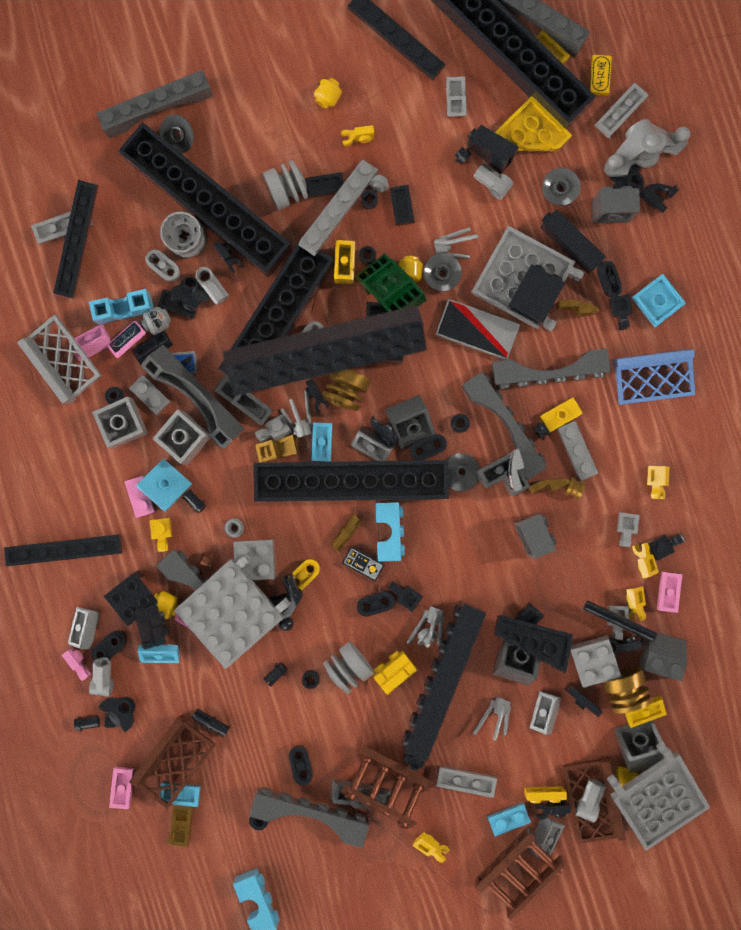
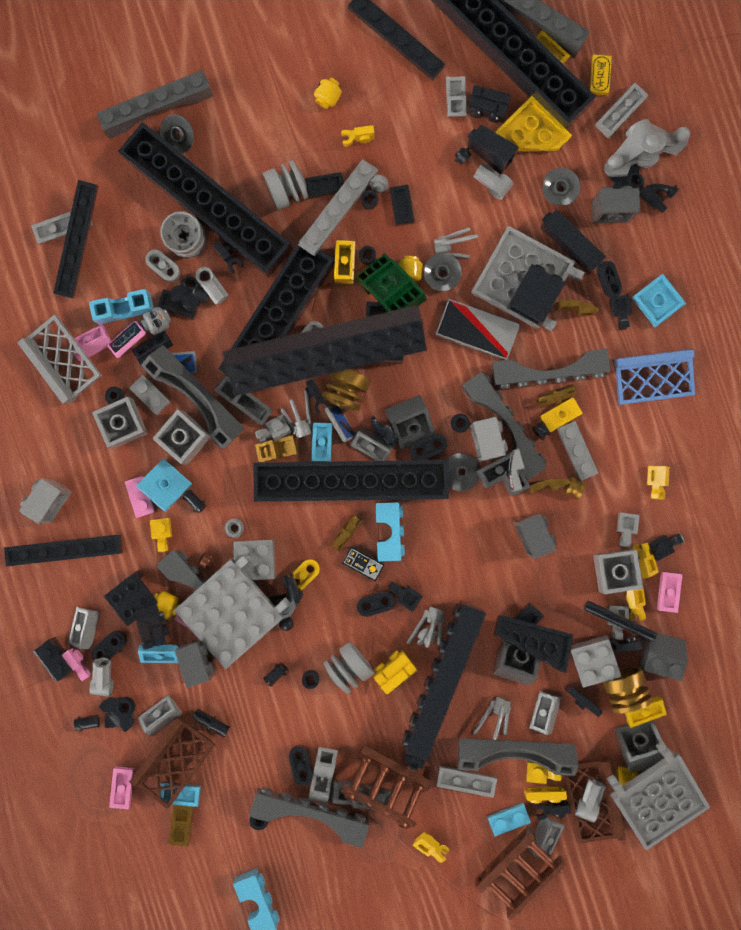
(44, 501): none -> light grey brick
(52, 659): none -> black brick
(159, 716): none -> light grey slope
(195, 663): none -> dark grey brick
(323, 775): none -> light grey brick
(340, 423): none -> slope
(488, 104): none -> black brick
(488, 439): none -> light grey brick
(539, 774): none -> yellow plate
(556, 396): none -> pearl gold pin
(557, 758): none -> dark grey arch
(617, 571): none -> light grey brick

